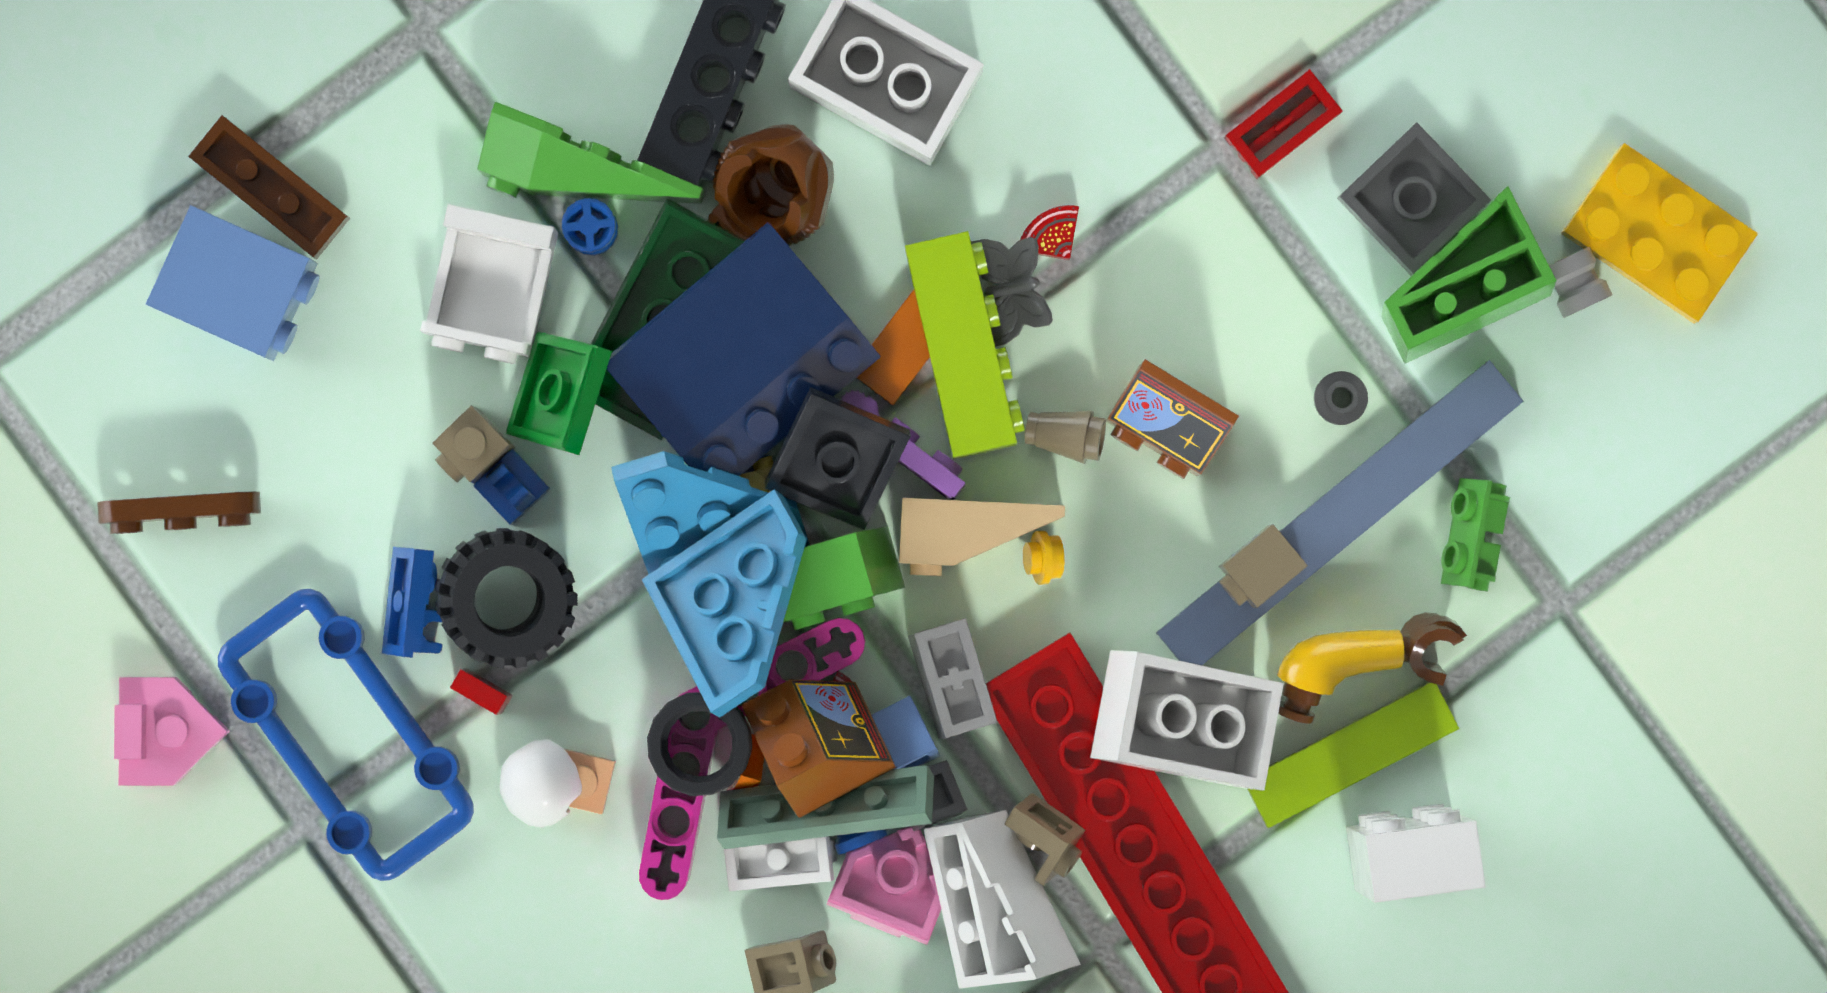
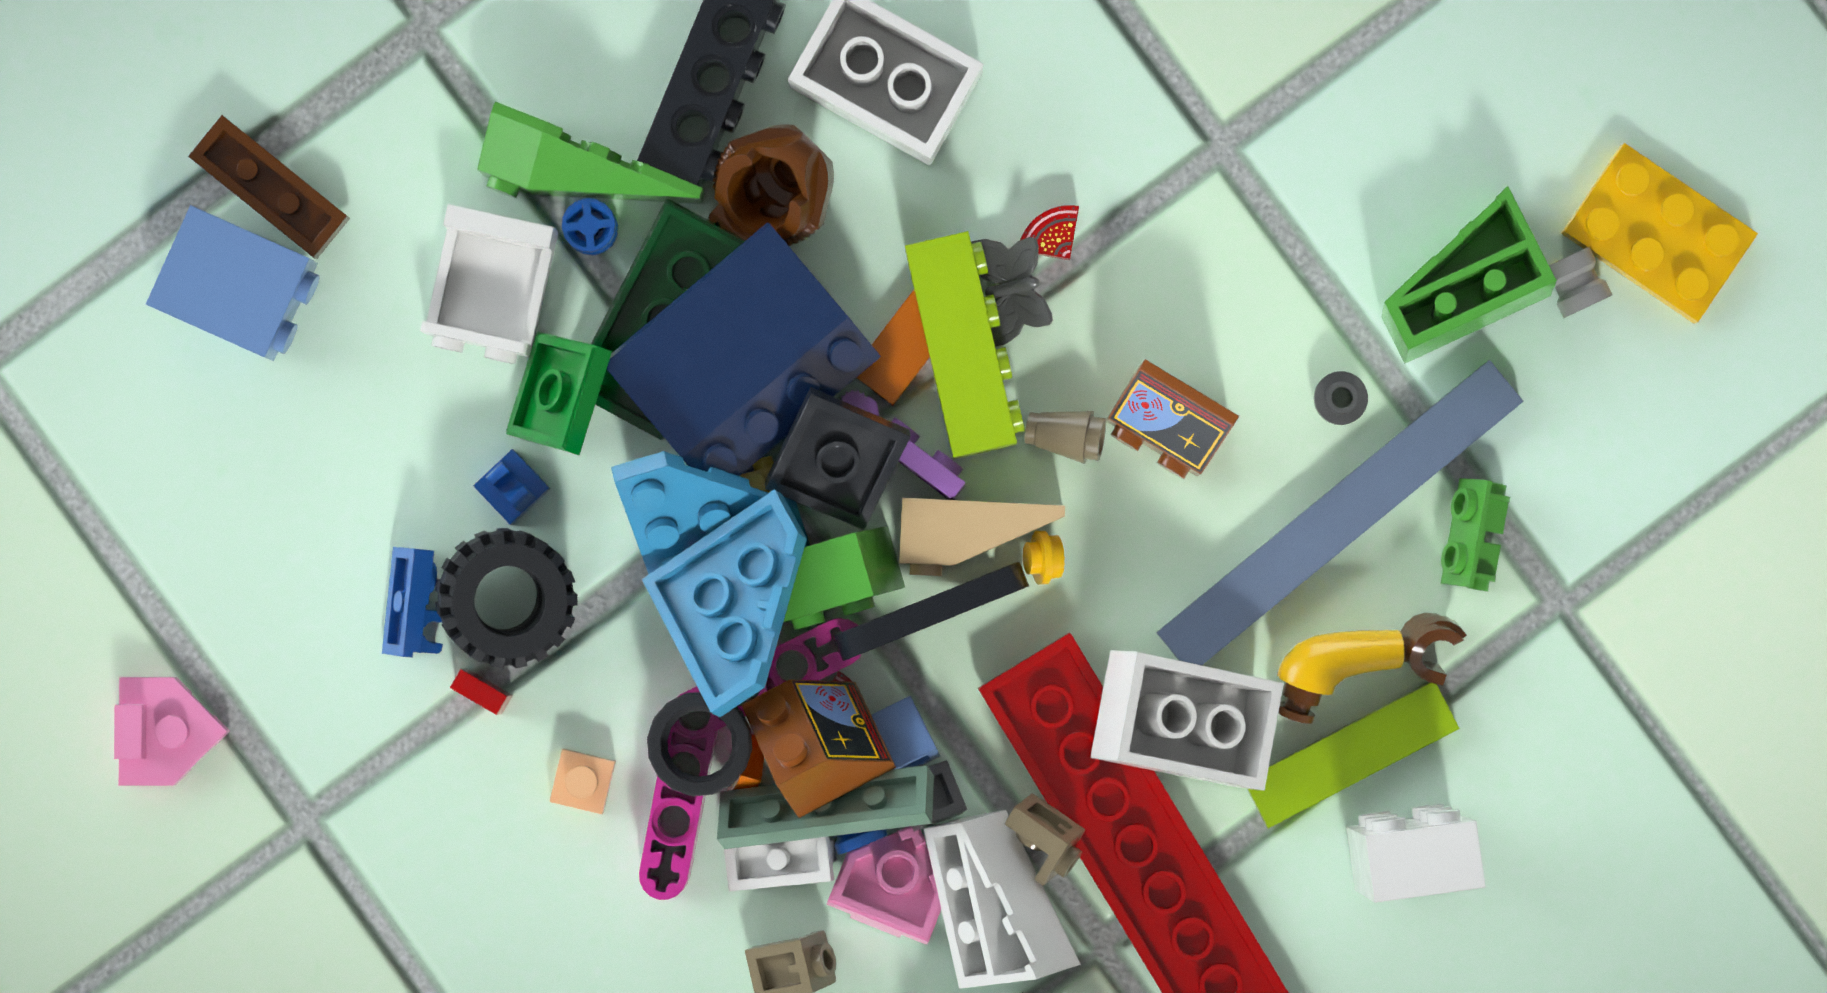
(179, 511): reddish brown plate -> none
(434, 766): blue bar -> none
(471, 446): dark tan brick -> none
(539, 783): white hair -> none
(930, 611): none -> black beam
(952, 679): light grey hinge -> none
(1247, 153): red tile -> none
(1260, 567): dark tan brick -> none
(1414, 199): dark grey plate -> none

